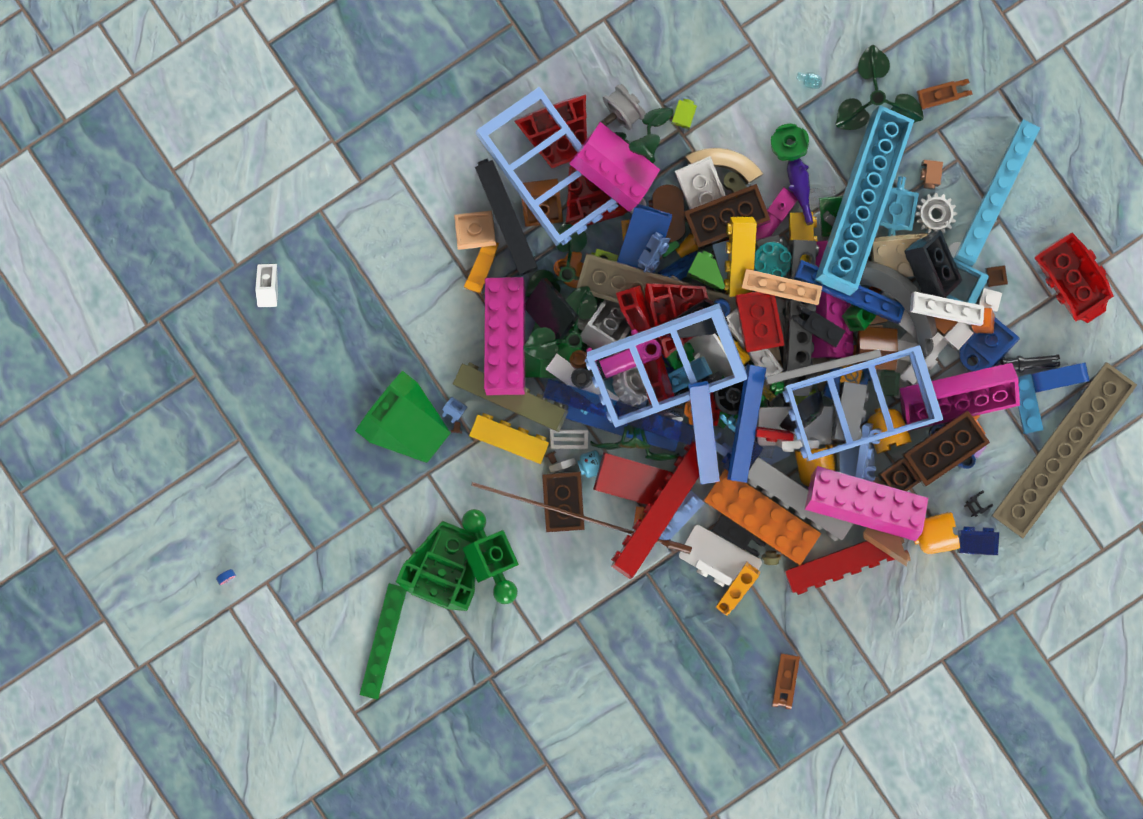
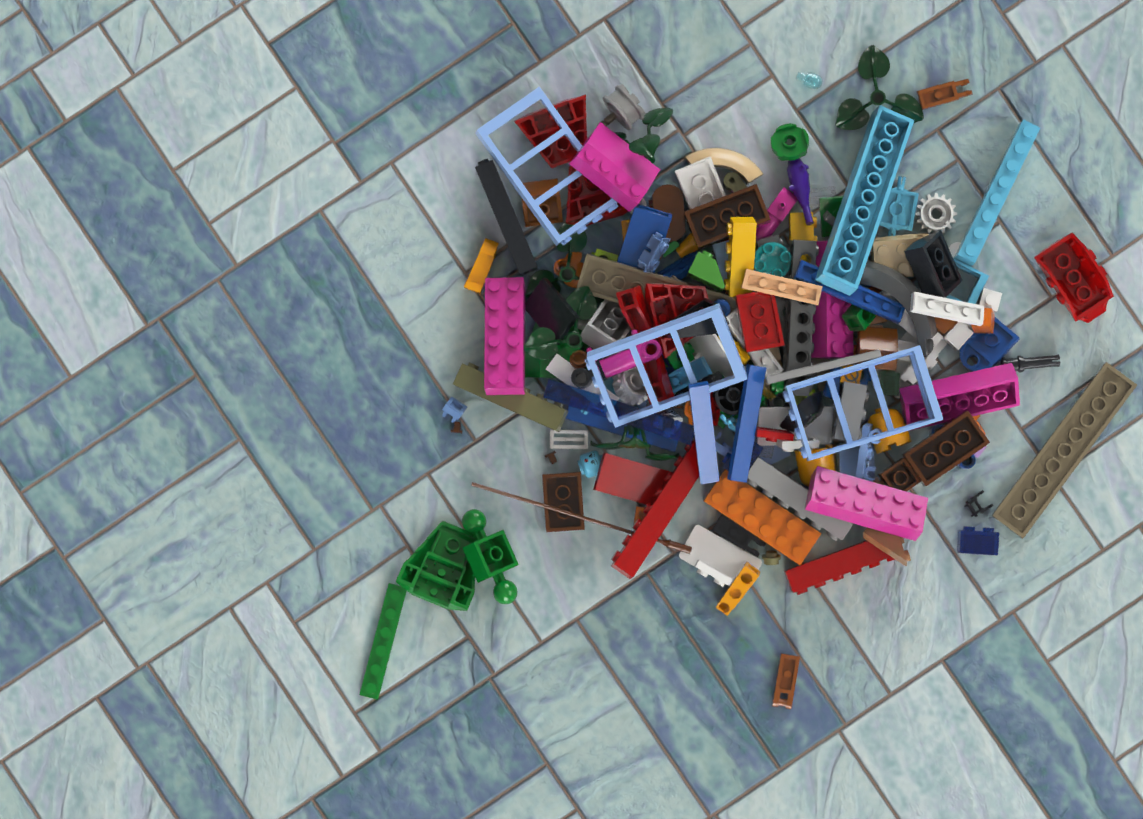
(226, 577): blue tile -> none
(267, 285): white slope -> none
(404, 421): green wedge -> none
(475, 230): light nougat tile -> none
(509, 439): yellow brick -> none
(562, 465): white tile -> none
(684, 113): lime brick -> none
(687, 509): light blue plate -> none
(819, 326): black hinge -> none
(931, 174): nougat brick -> none
(938, 534): light orange cylinder -> none
(997, 276): reddish brown tile -> none
(1028, 408): dark azure plate -> none
(1060, 377): blue beam -> none

